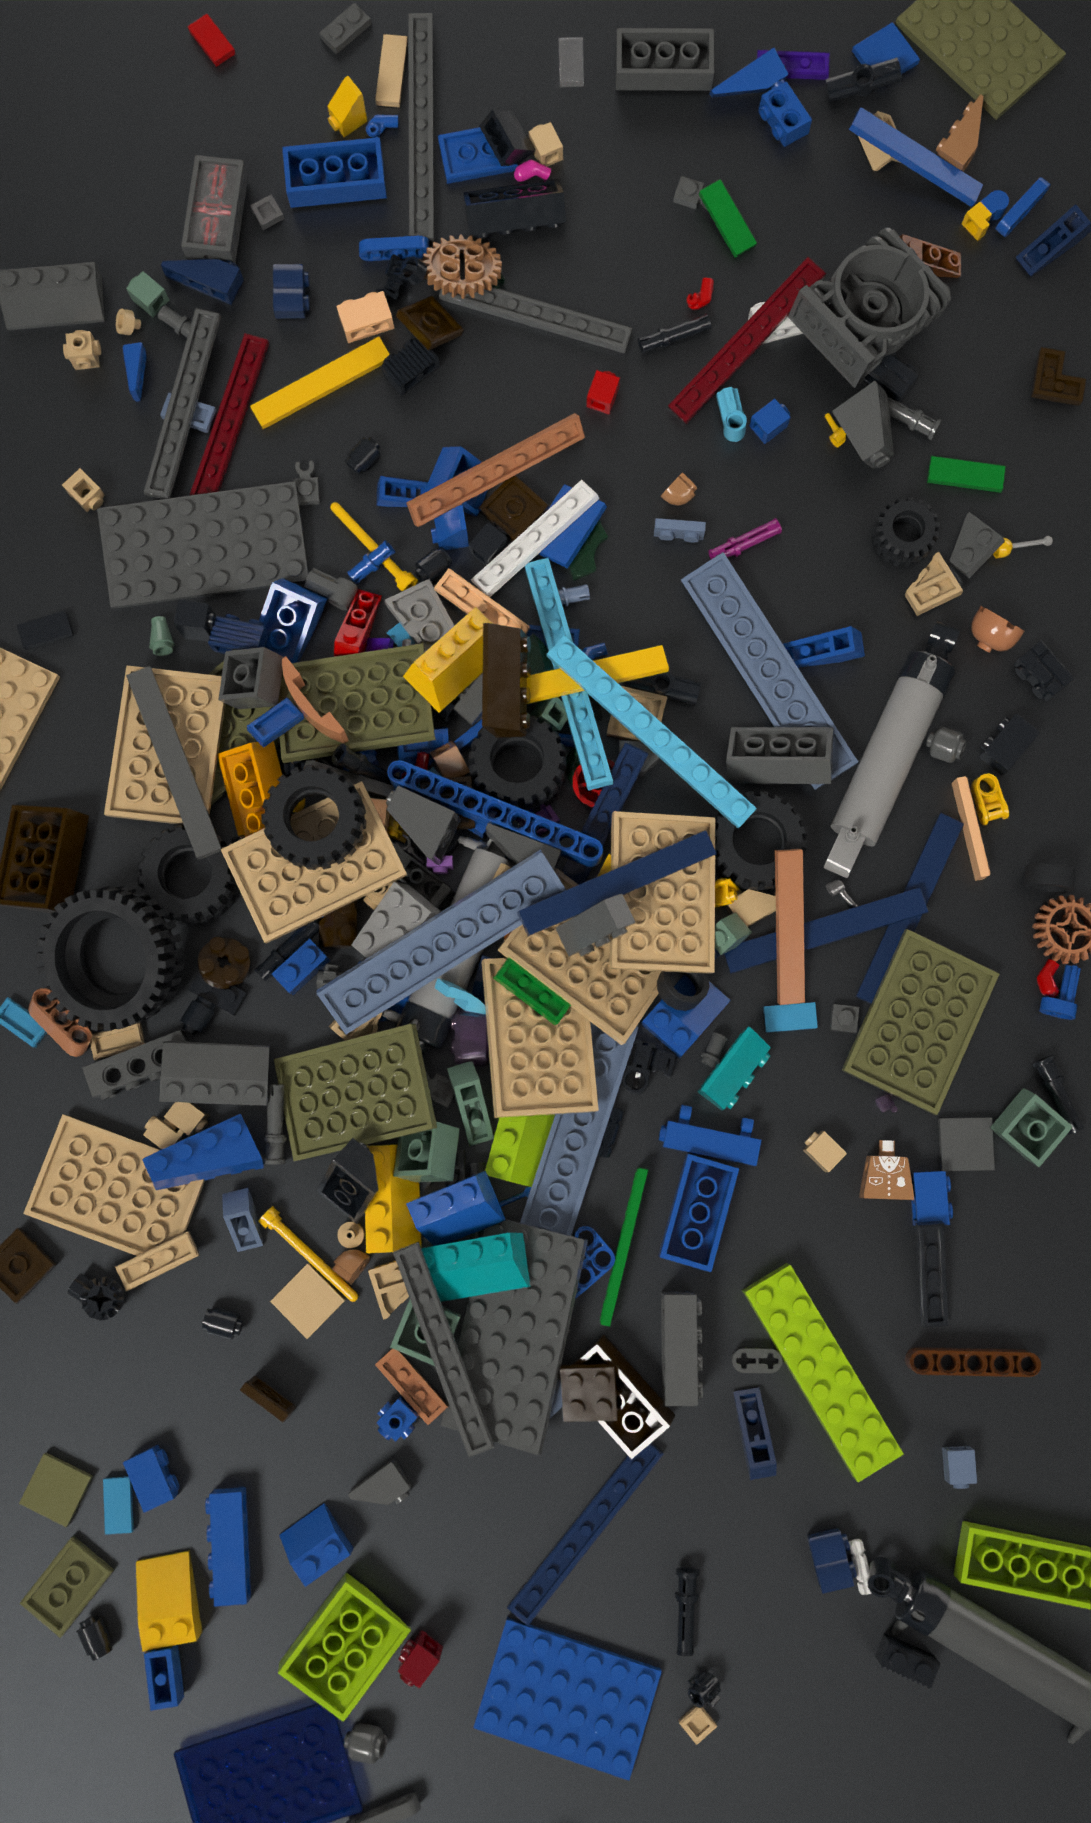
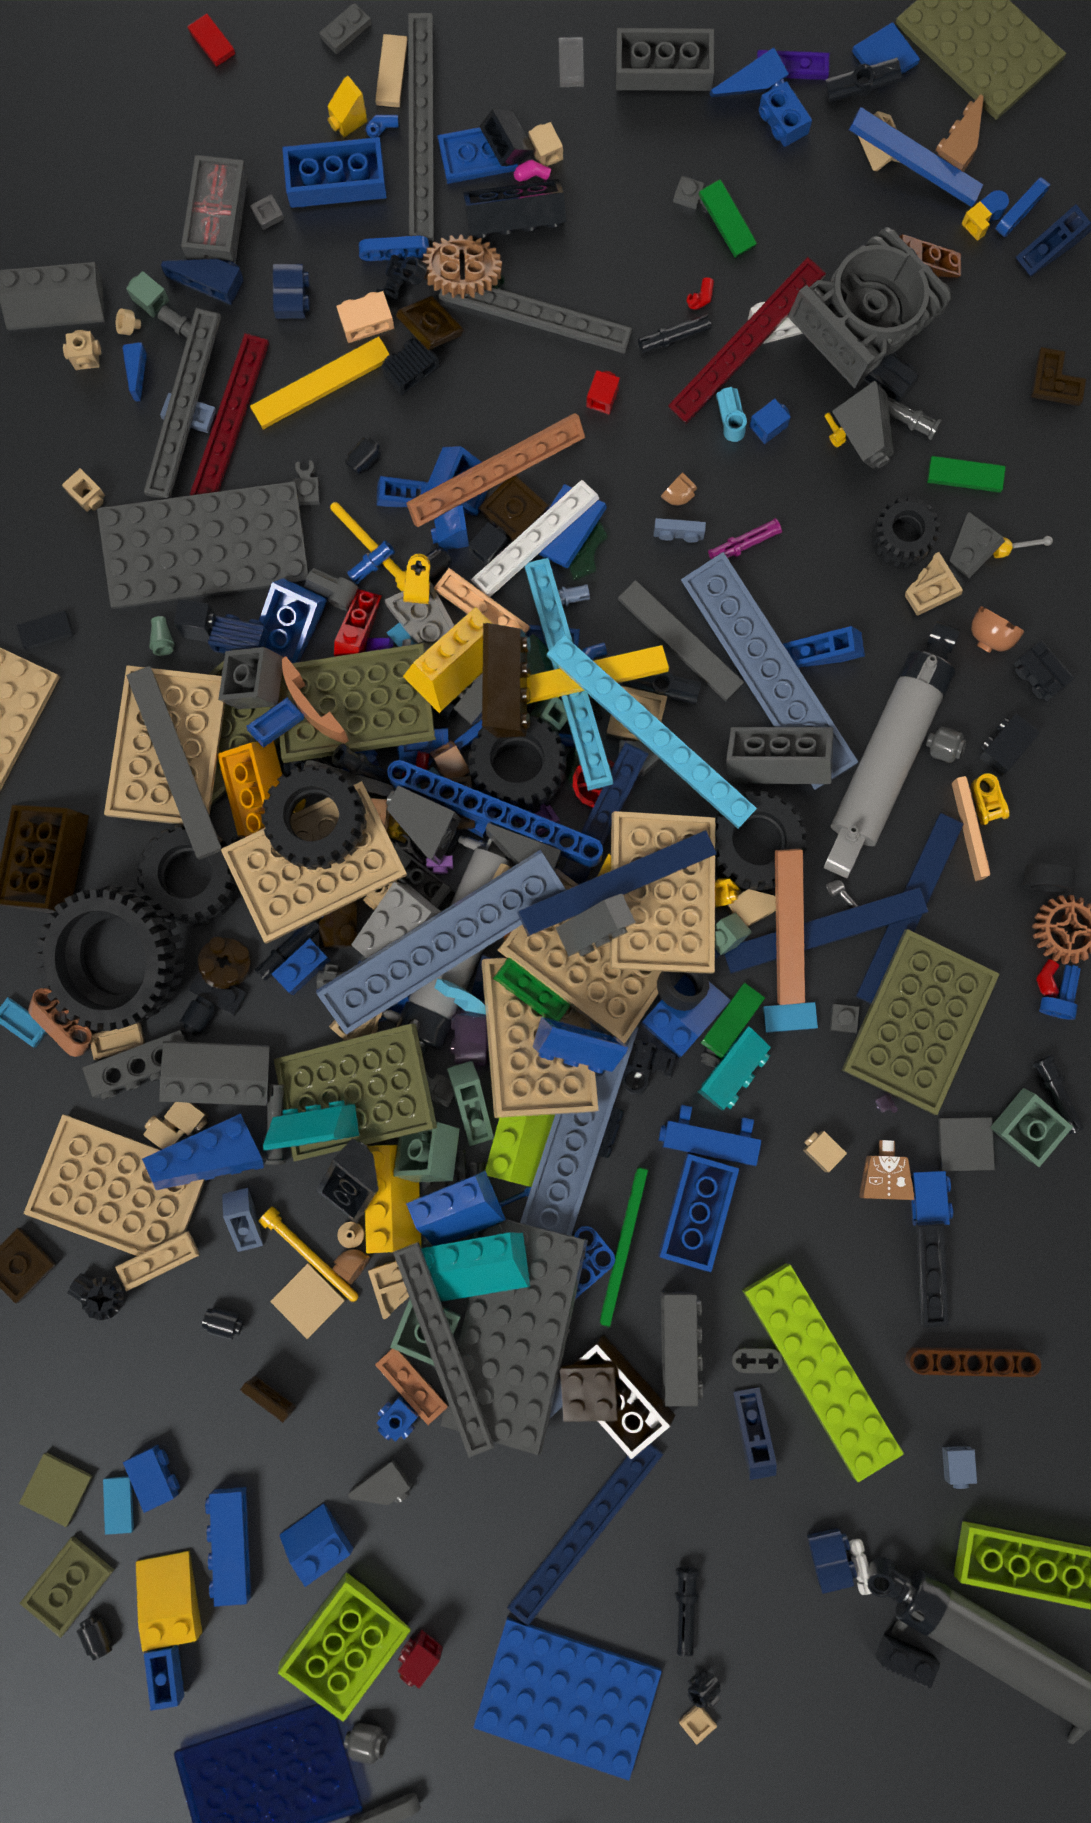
(312, 1126): none -> teal slope
(417, 583): none -> yellow piece
(578, 1045): none -> blue slope
(680, 640): none -> dark grey tile
(732, 1020): none -> green tile

